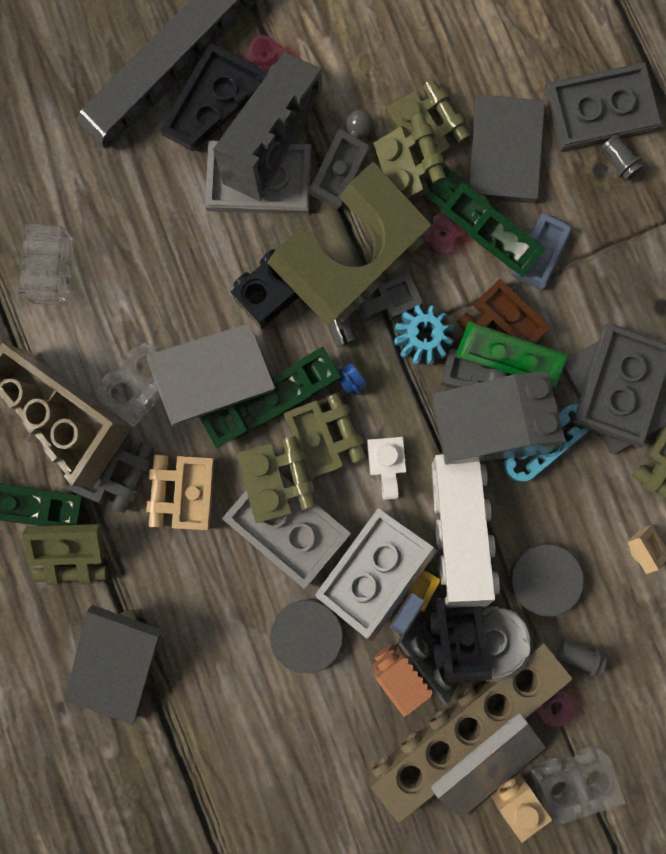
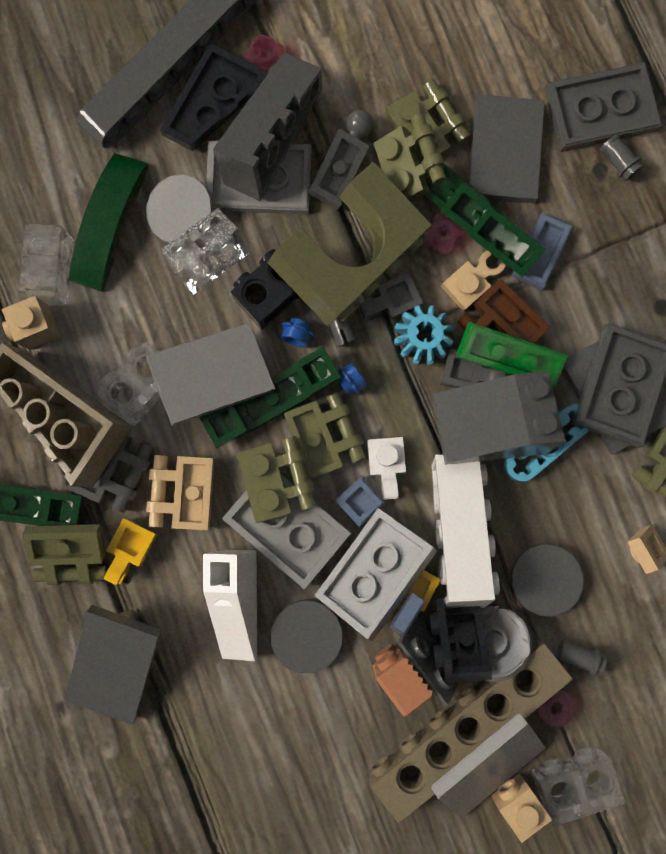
(30, 323): none -> tan brick
(103, 221): none -> dark green slope
(129, 546): none -> yellow plate
(177, 206): none -> light grey tile
(205, 251): none -> clear brick
(232, 601): none -> white slope
(297, 332): none -> blue plate
(360, 501): none -> sand blue tile
(469, 282): none -> tan plate

